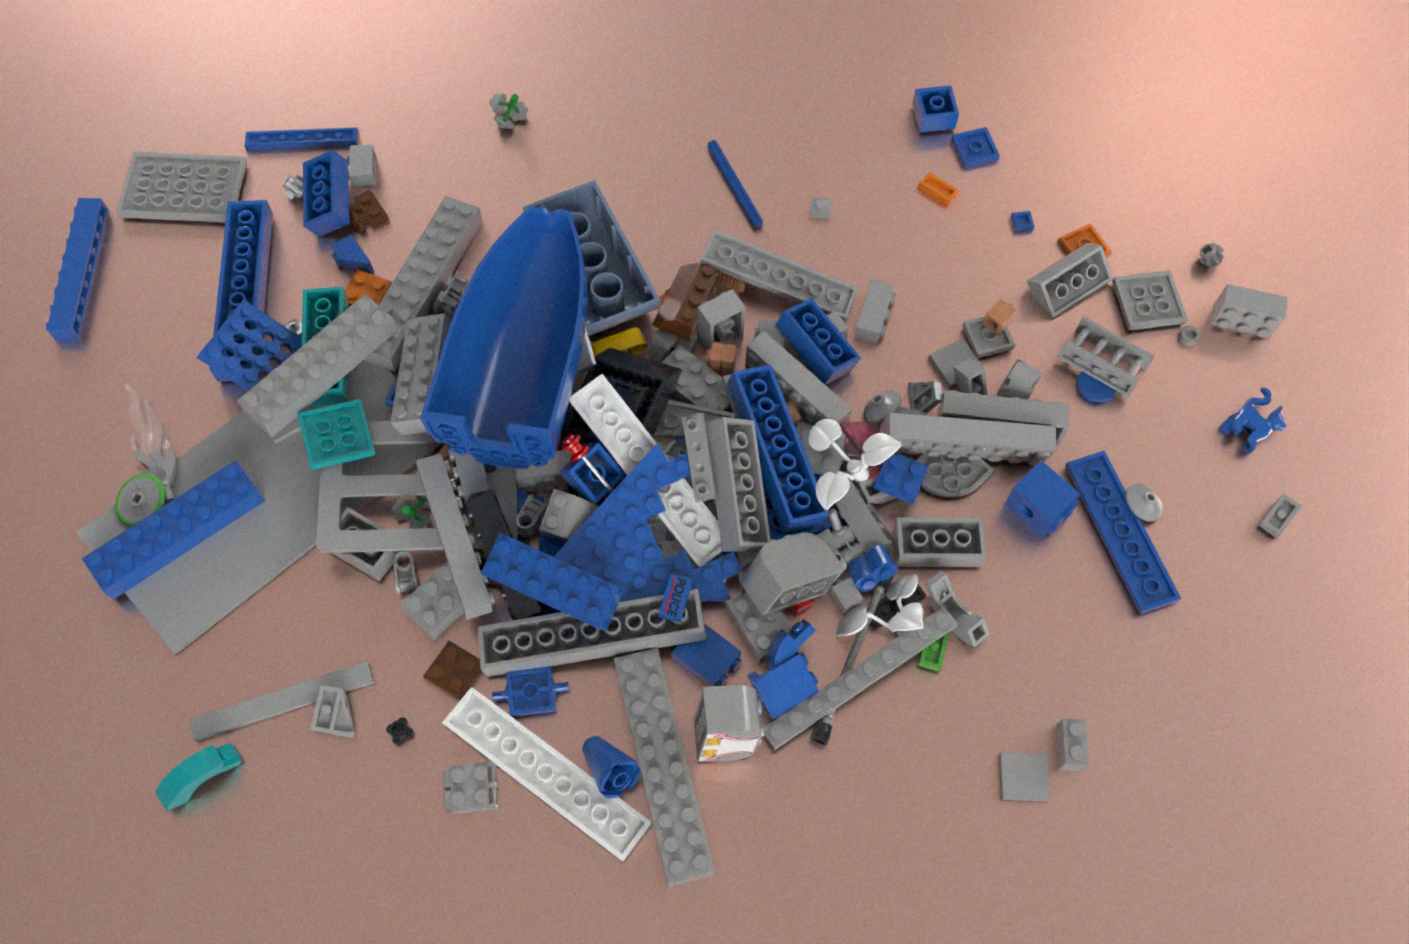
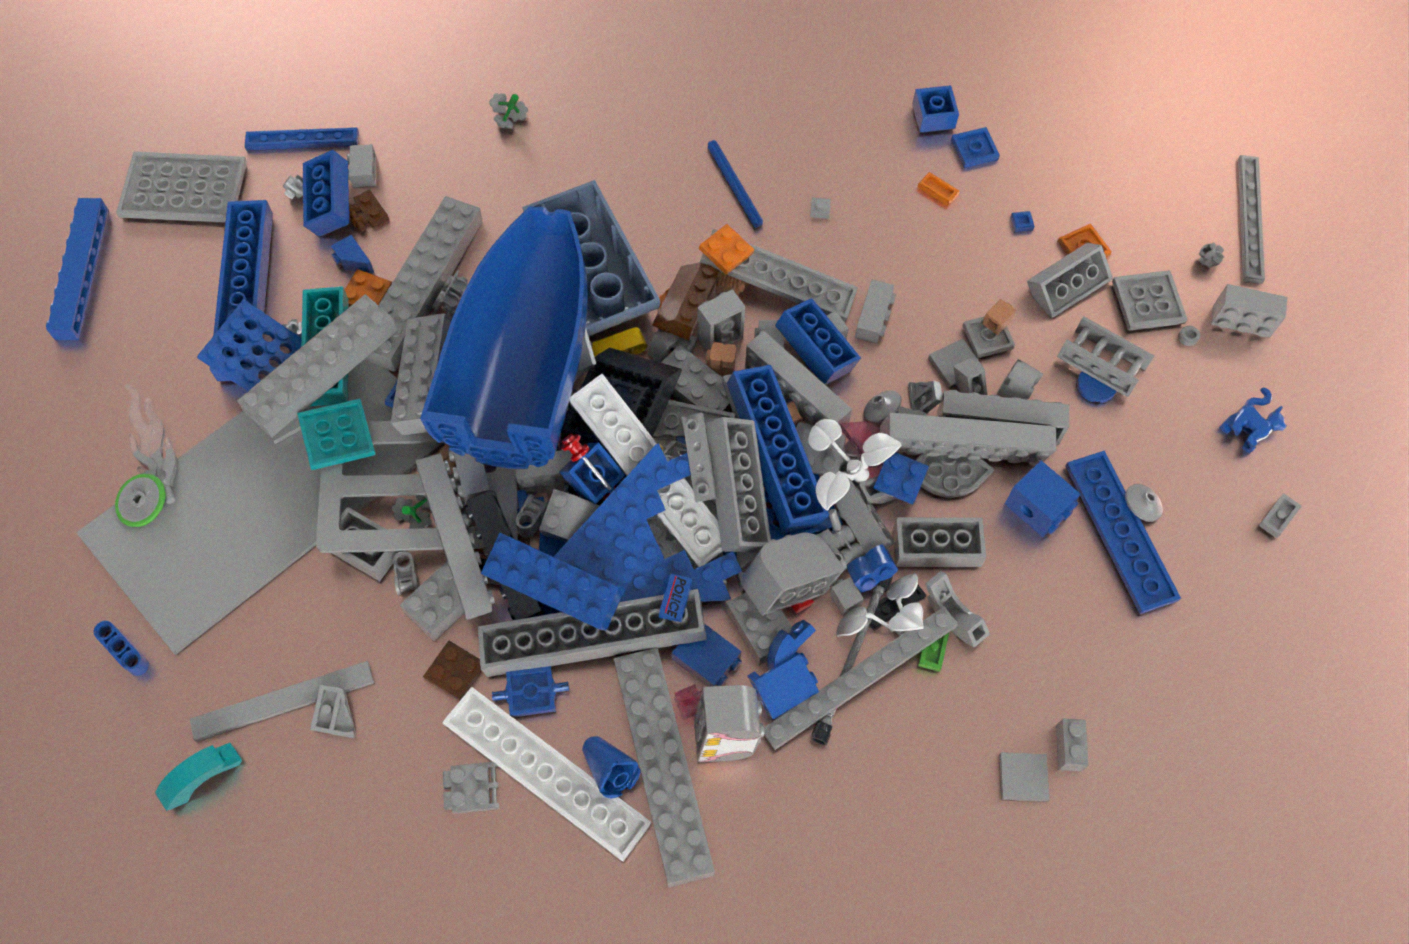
(114, 642): none -> blue beam
(172, 530): blue brick -> none
(393, 729): black plate -> none
(687, 701): none -> clear pink brick
(726, 249): none -> orange plate
(1251, 219): none -> light grey tile

